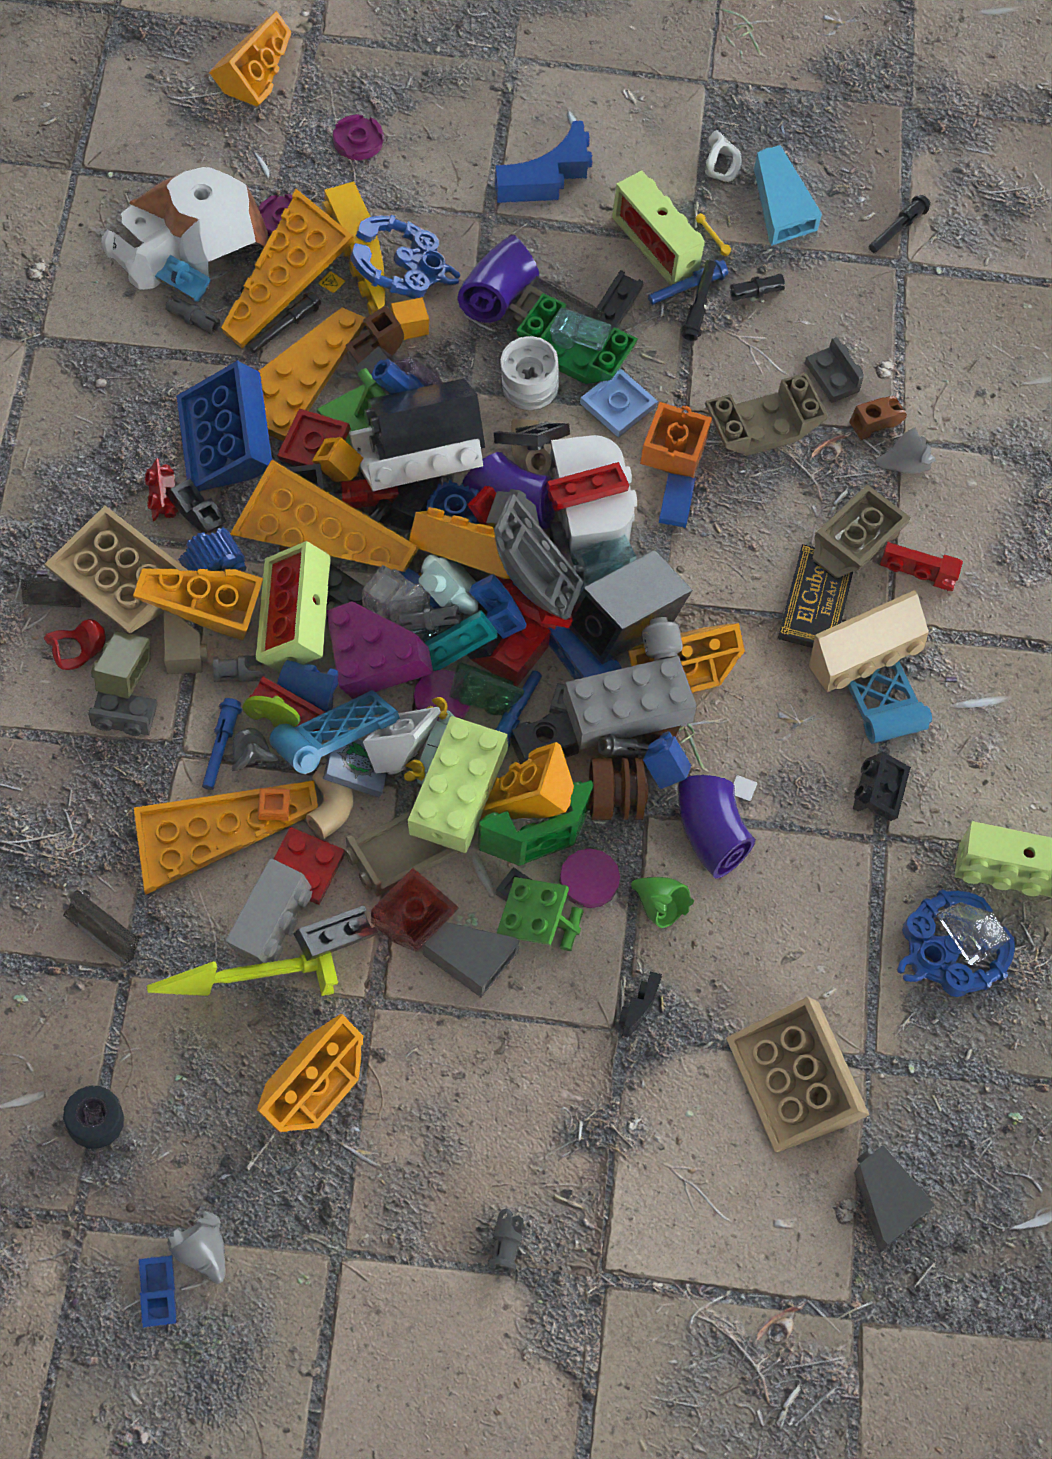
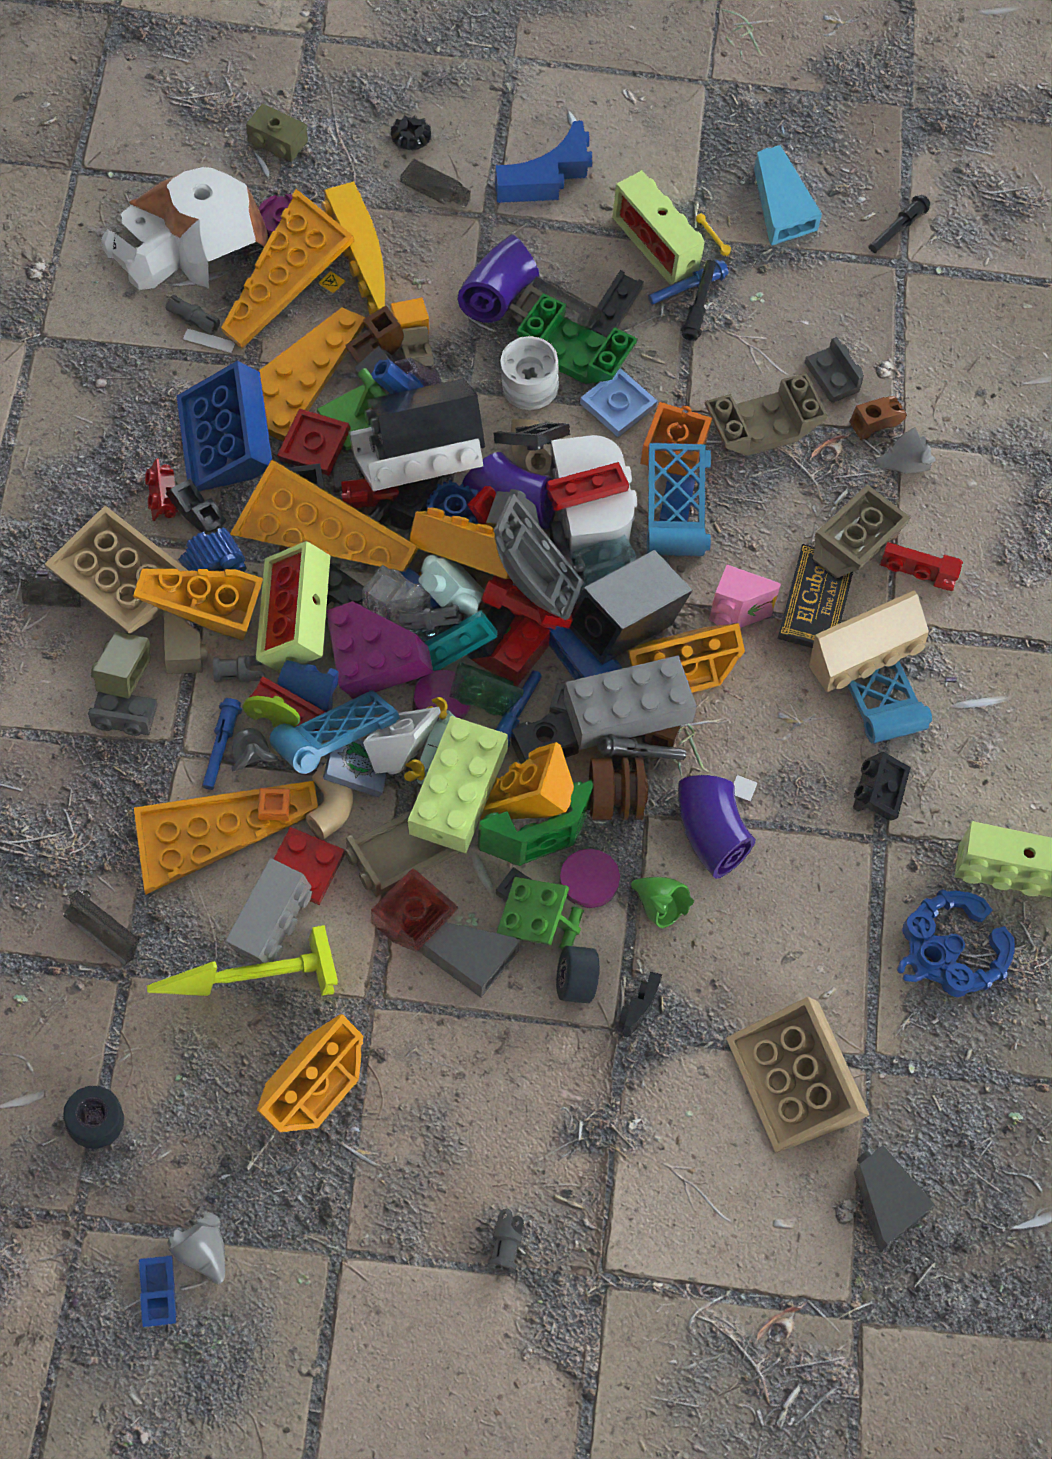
(88, 634): red piece -> none
(183, 278): dark azure hips -> none
(209, 340): none -> white sticker
(251, 64): light orange wedge -> none
(276, 132): none -> olive brick
(309, 303): black pin -> none
(334, 933): hinge -> none
(338, 459): light orange brick -> none
(358, 137): magenta tile -> none
(405, 139): none -> black gear
(417, 345): none -> dark tan bracket
(423, 261): blue piece -> none
(434, 184): none -> clear smoke hinge
(500, 605): blue slope -> none
(577, 328): clear light blue plate -> none
(577, 974): none -> black wheel
(662, 639): light grey head -> none
(667, 761): blue brick -> none
(671, 536): none -> dark azure piece
(721, 145): white piece -> none
(743, 598): none -> bright pink slope
(757, 287): black pin -> none
(973, 931): clear slope -> none

